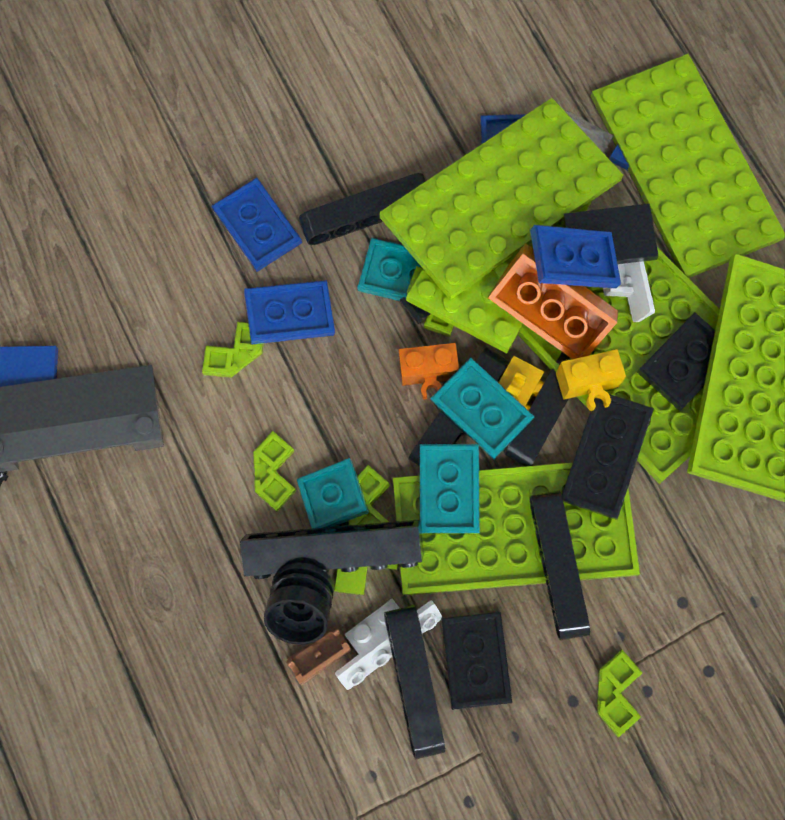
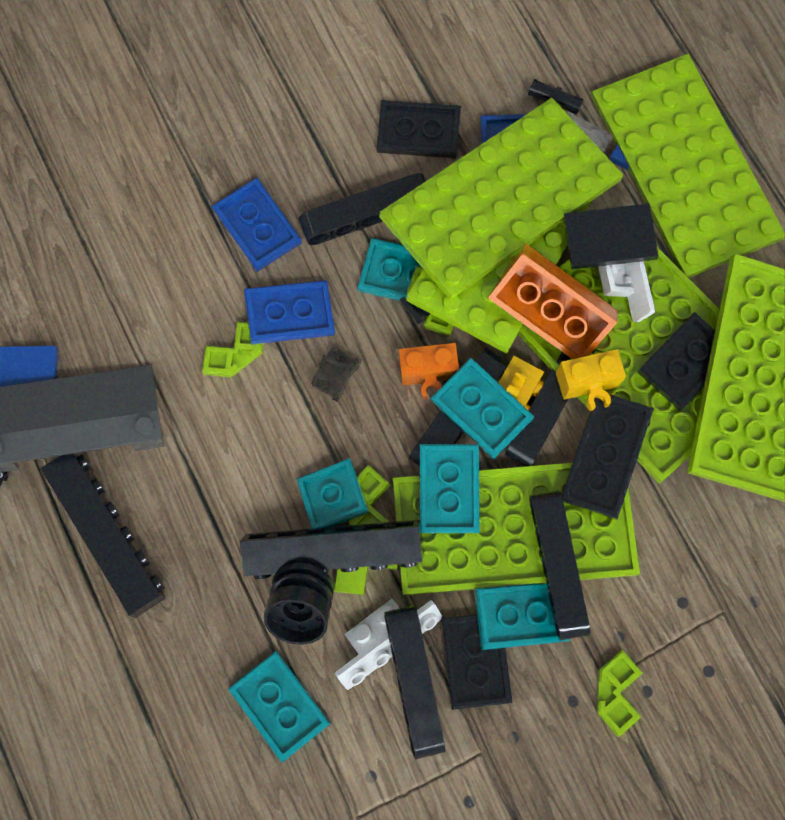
(103, 534): none -> black brick
(267, 460): lime tile -> none
(279, 706): none -> teal tile
(318, 655): nougat hinge -> none
(335, 373): none -> clear smoke piece
(418, 129): none -> black tile
(515, 616): none -> teal tile
(565, 100): none -> black pin
(575, 257): blue tile -> none

